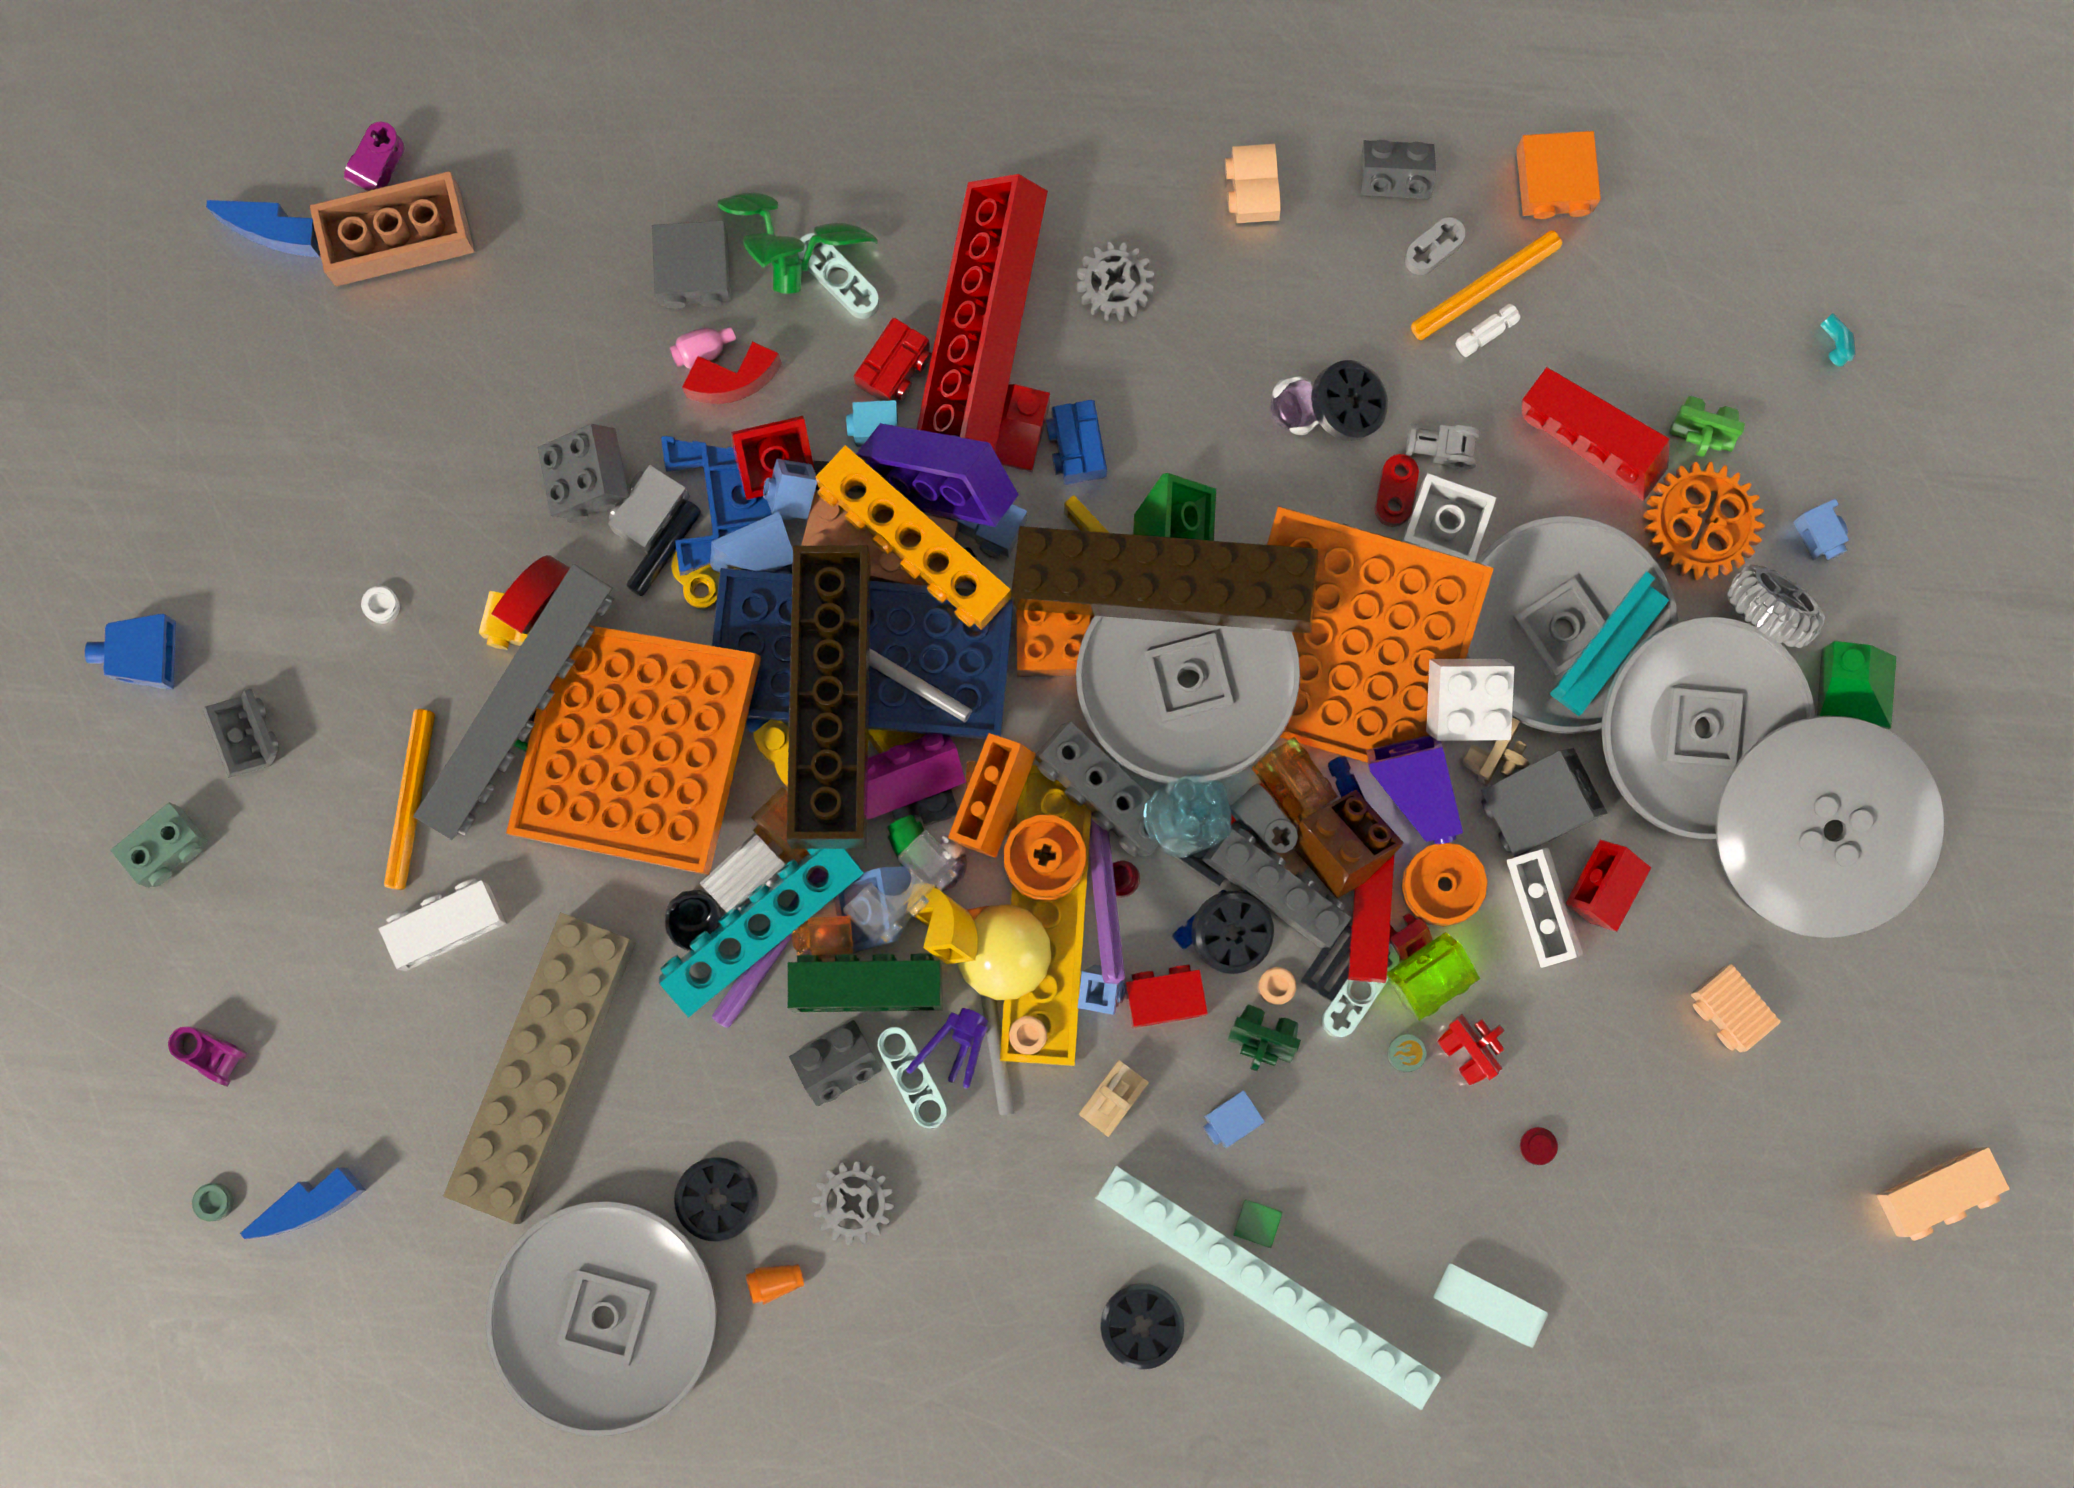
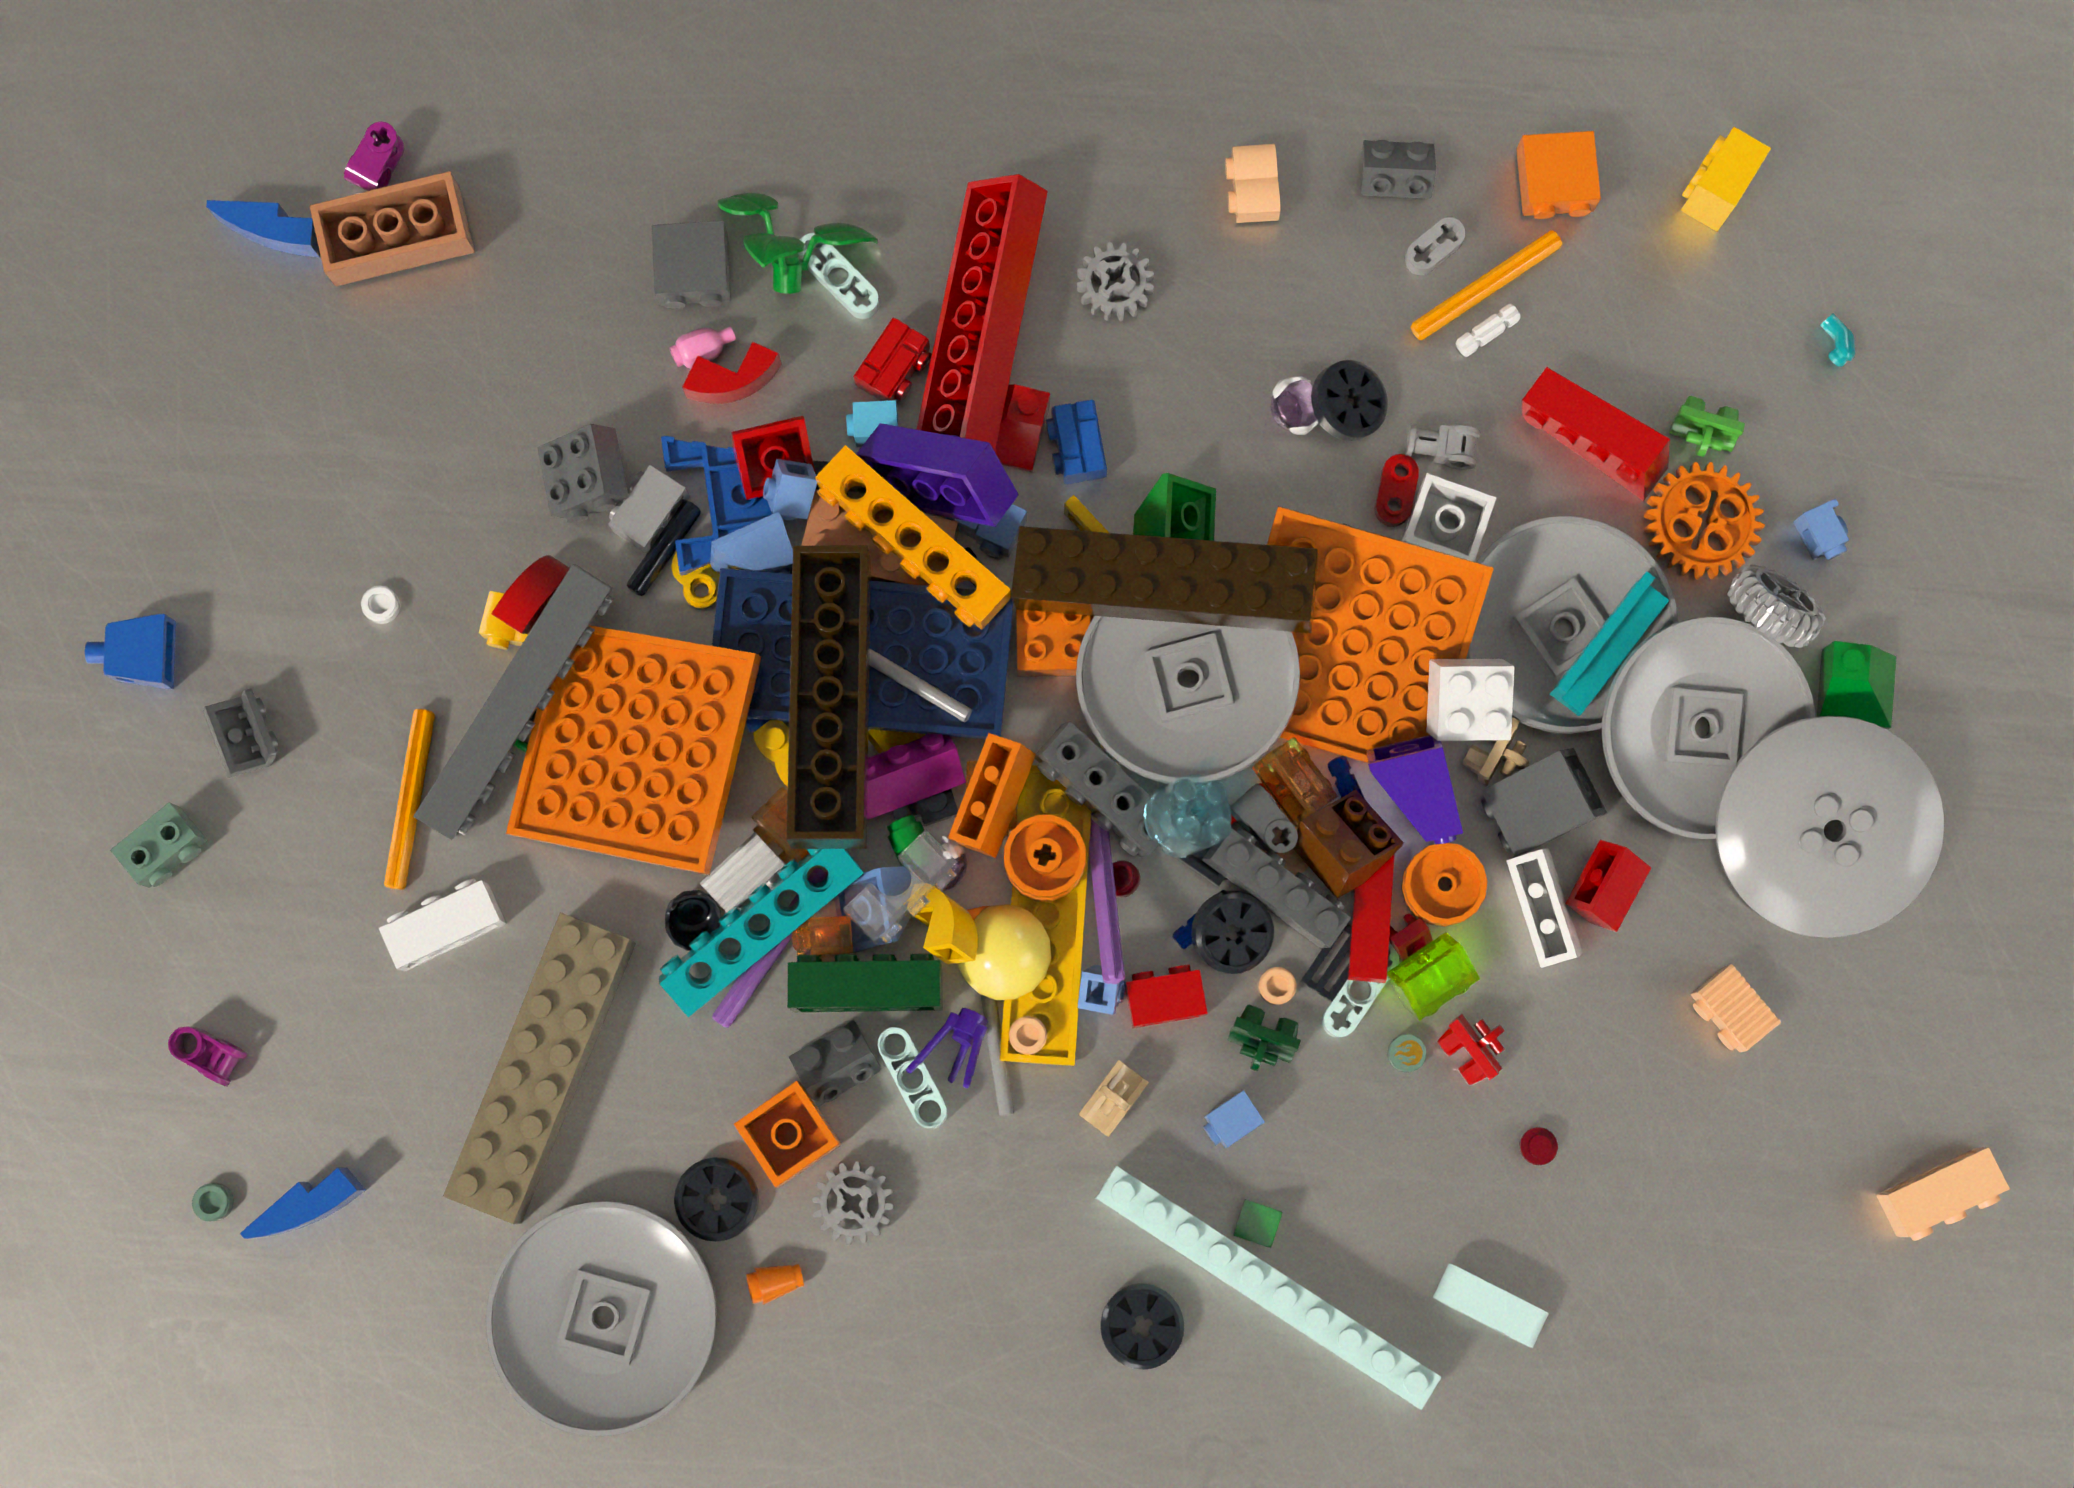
(787, 1134): none -> orange brick
(1723, 177): none -> yellow brick

